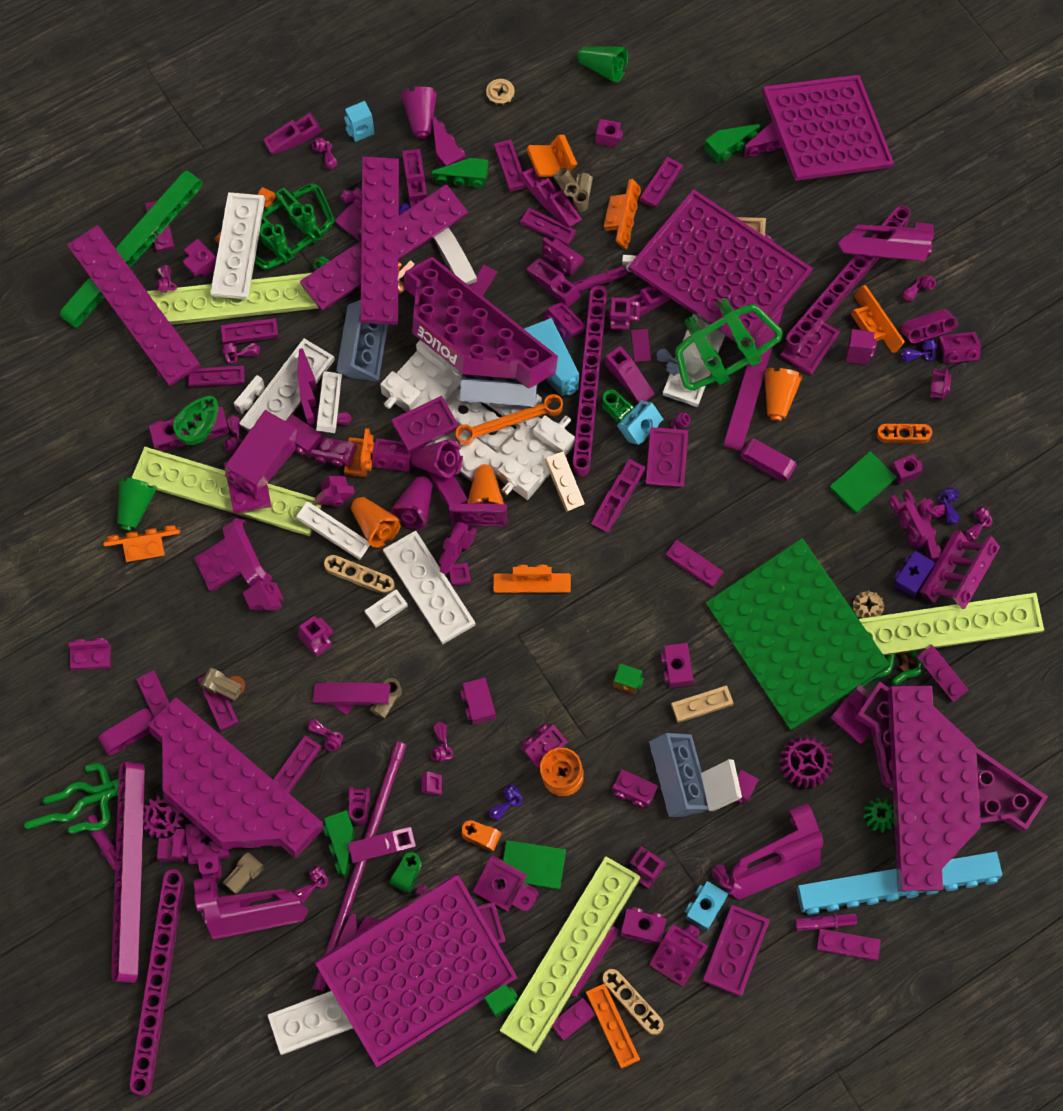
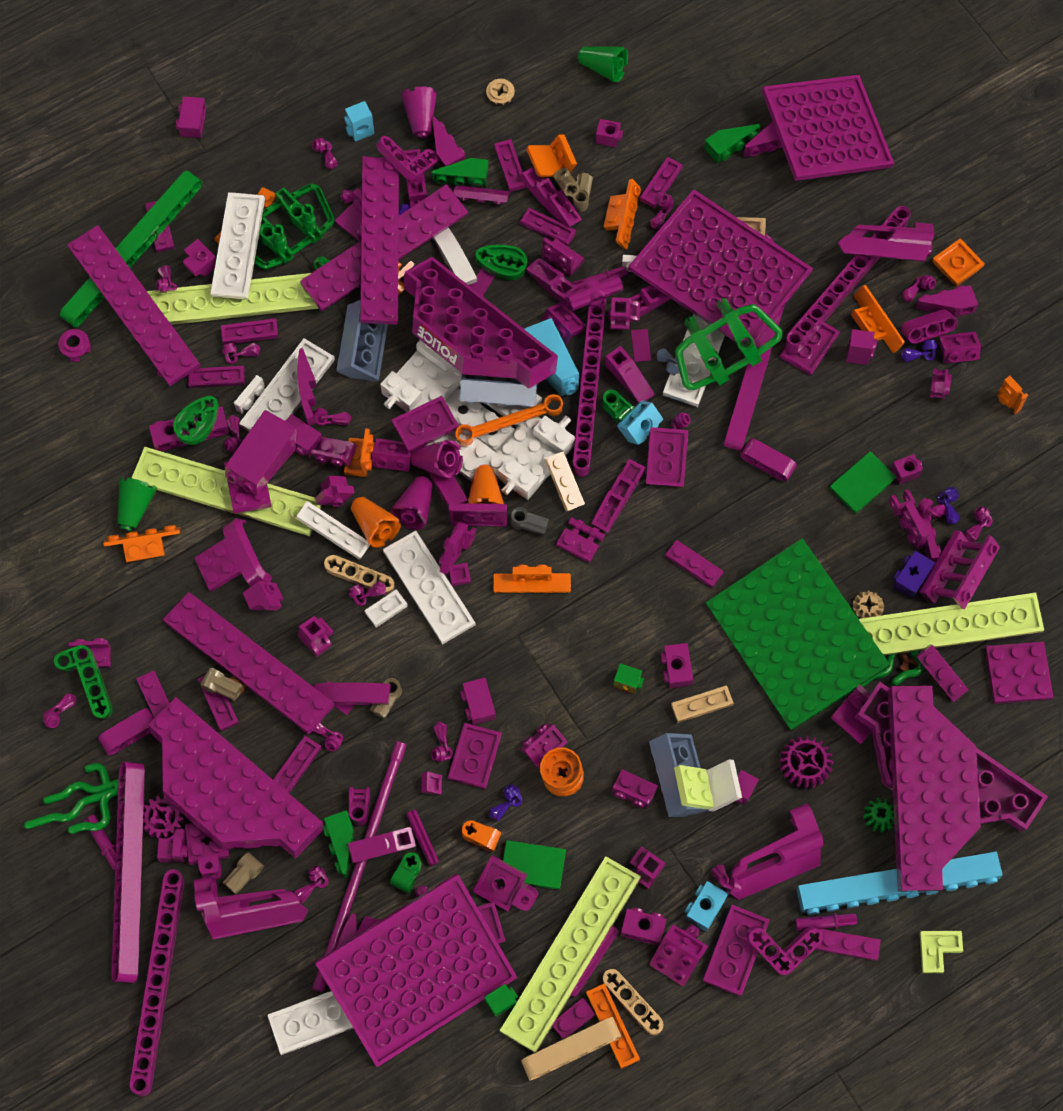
(51, 717): none -> magenta piece
(74, 352): none -> magenta piece
(88, 683): none -> green beam
(192, 117): none -> magenta brick
(249, 663): none -> magenta plate
(293, 134): magenta slope -> none
(329, 402): white plate -> none
(376, 590): none -> magenta piece
(390, 150): none -> magenta beam
(422, 838): none -> magenta axle
(475, 756): none -> magenta tile
(481, 194): none -> magenta plate
(502, 270): none -> green piece
(530, 523): none -> dark grey piece
(571, 1048): none -> tan beam
(578, 545): none -> magenta plate
(594, 292): none -> magenta piece
(666, 203): none -> magenta piece
(694, 787): none -> yellowish green plate
(780, 391): orange cone -> none
(786, 955): none -> magenta beam
(899, 439): orange beam -> none
(933, 946): none -> yellowish green plate
(957, 301): none -> magenta slope
(958, 262): none -> orange plate
(1011, 394): none -> orange plate
(1018, 672): none -> magenta plate

